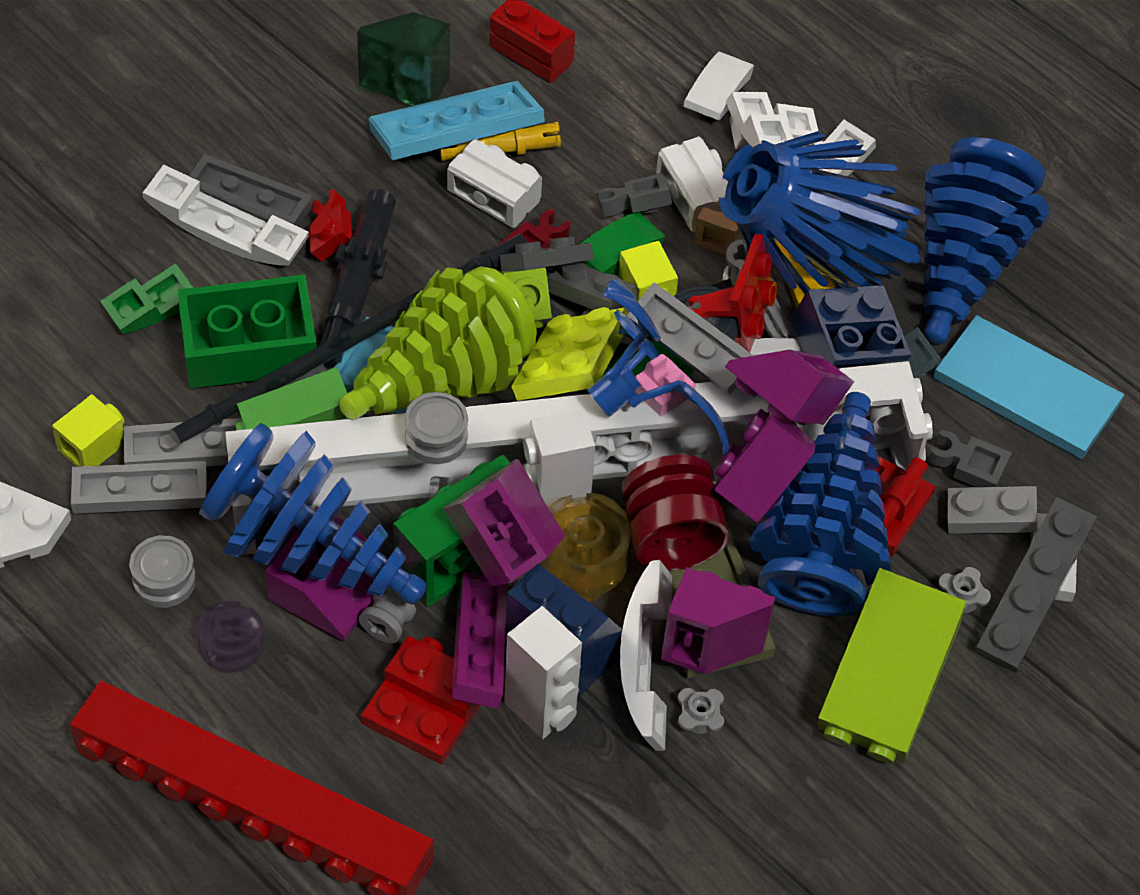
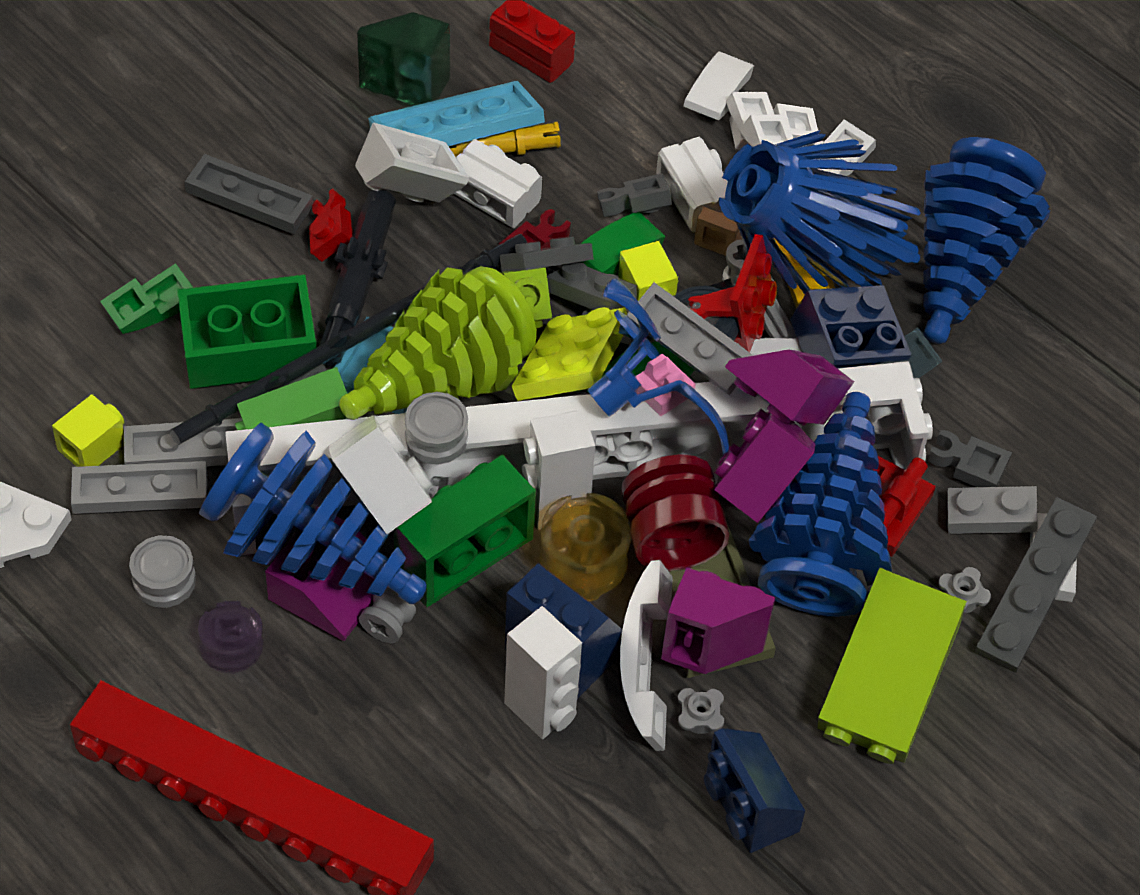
(220, 224): white slope -> none
(380, 474): none -> white brick
(409, 165): none -> white slope
(417, 701): red plate -> none
(479, 641): magenta plate -> none
(505, 524): magenta slope -> none
(751, 789): none -> dark blue slope
(1029, 386): medium azure tile -> none

